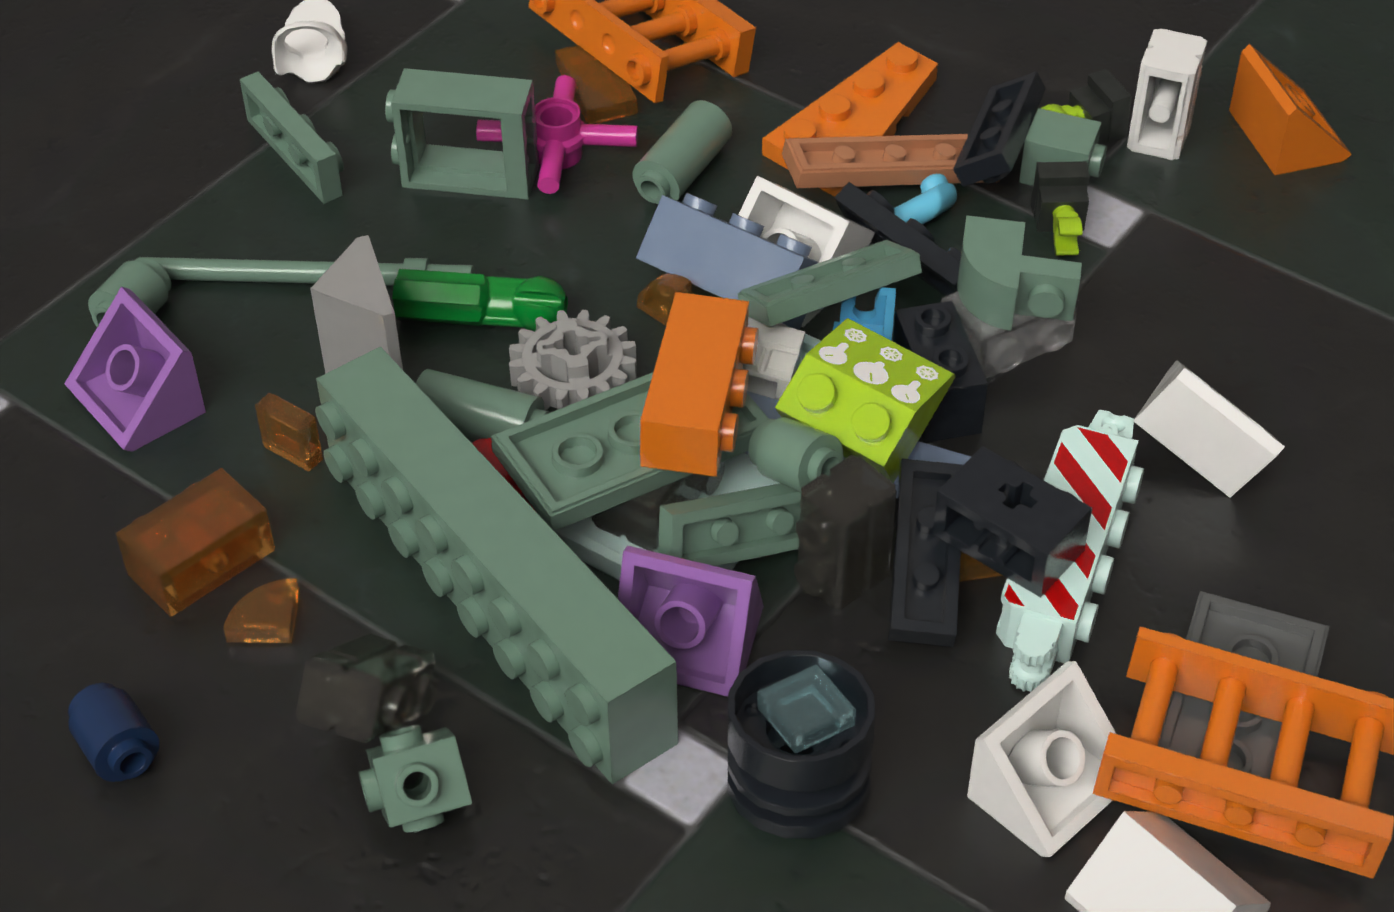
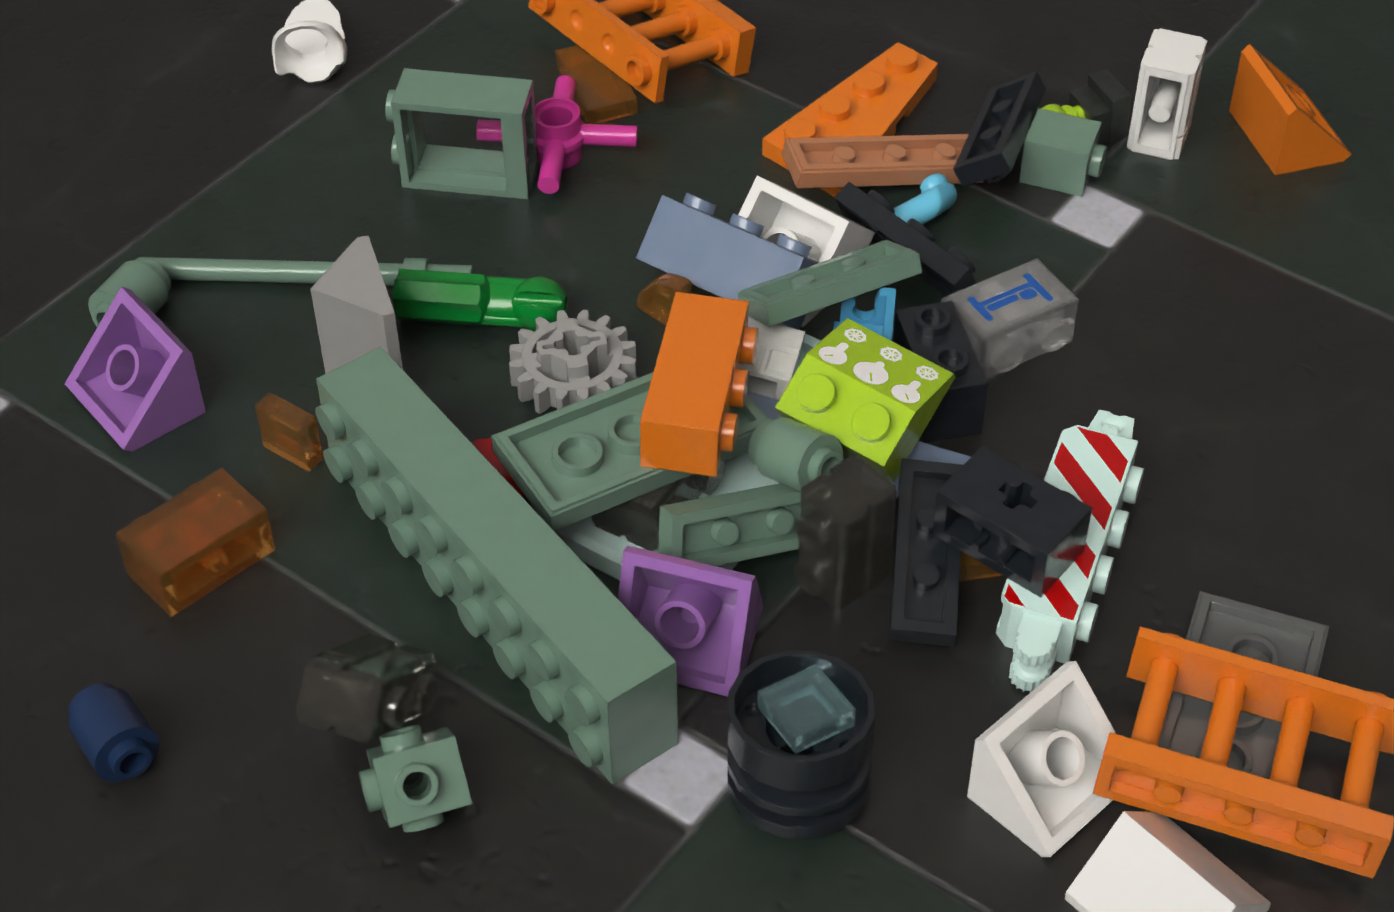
(265, 614): clear orange tile -> none
(292, 137): sand green plate -> none
(479, 407): sand green brick -> none
(682, 152): sand green brick -> none
(1002, 282): sand green brick -> none
(1061, 202): pearl dark grey piece -> none
(1207, 430): white slope -> none

